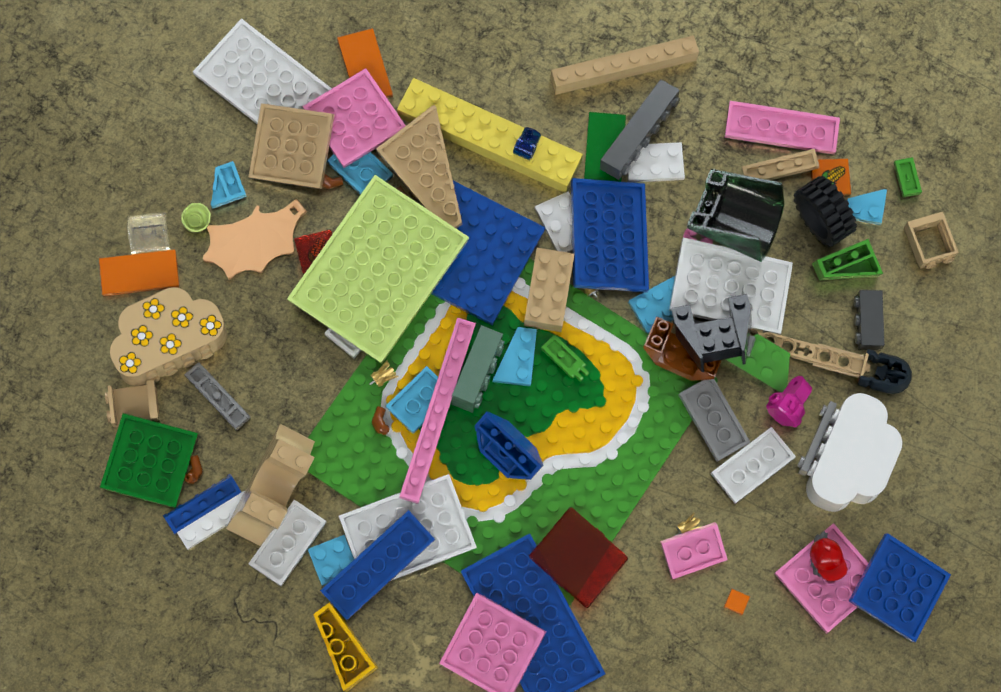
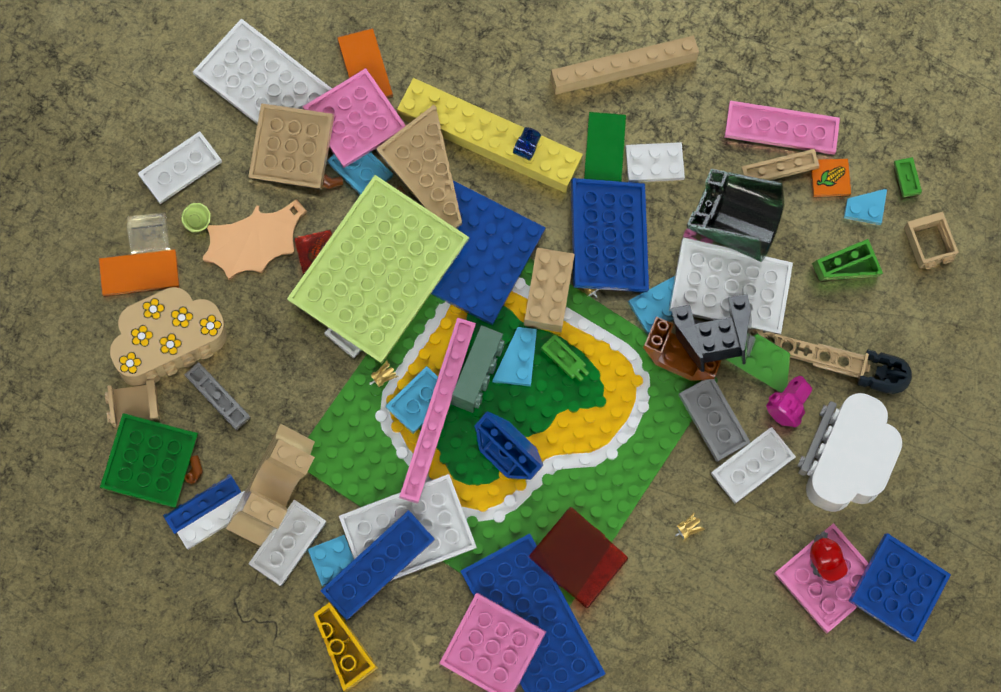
(179, 167): none -> white plate
(226, 185): medium azure wing -> none
(378, 422): dark orange arm -> none
(557, 219): white plate -> none
(640, 129): dark grey brick -> none
(693, 550): bright pink plate -> none
(736, 602): orange tile -> none
(825, 211): black tyre -> none
(869, 319): dark grey brick -> none

